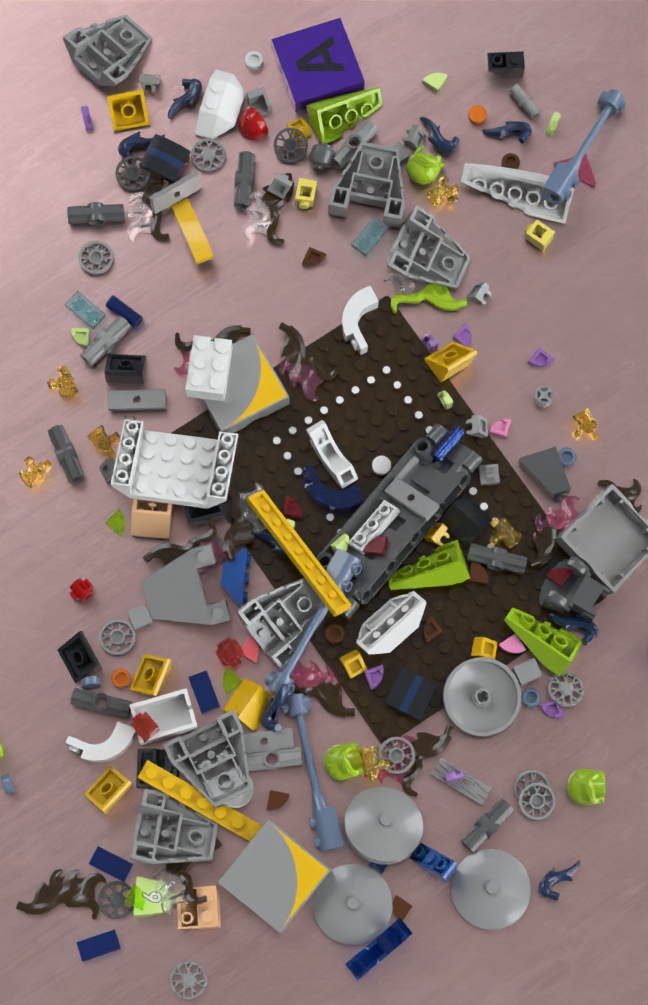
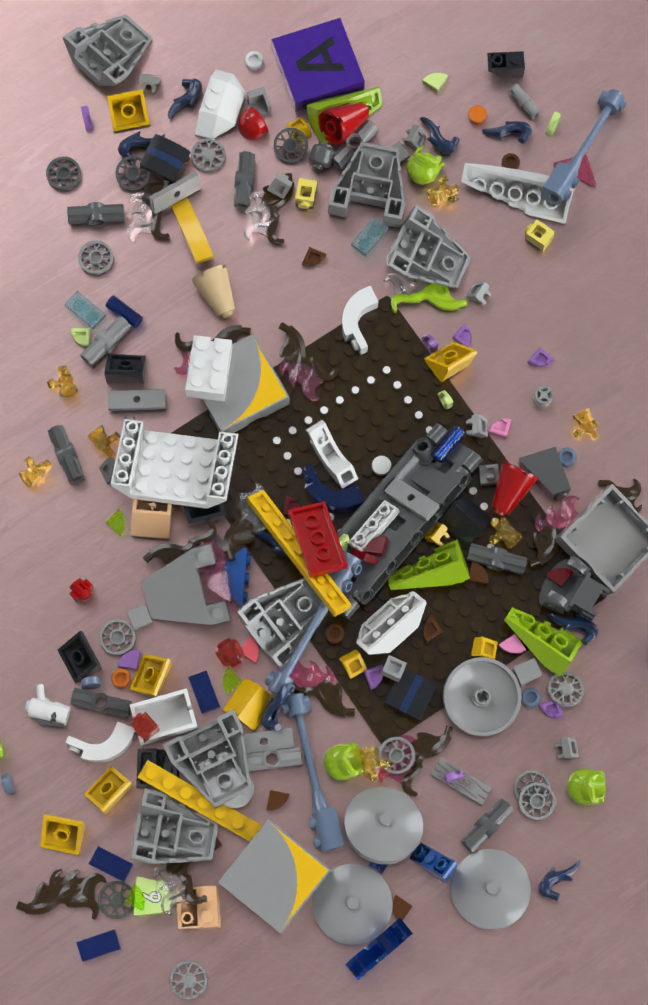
(47, 712): none -> white piece
(62, 834): none -> yellow slope
(63, 173): none -> dark grey wheel
(129, 660): none -> medium lavender tile
(216, 290): none -> tan cone
(218, 579): none -> clear pink tile
(317, 539): none -> red plate
(342, 121): none -> red cone
(364, 556): none -> dark red tile
(393, 668): none -> light grey tile
(511, 488): none -> red cone
(569, 748): none -> light grey tile

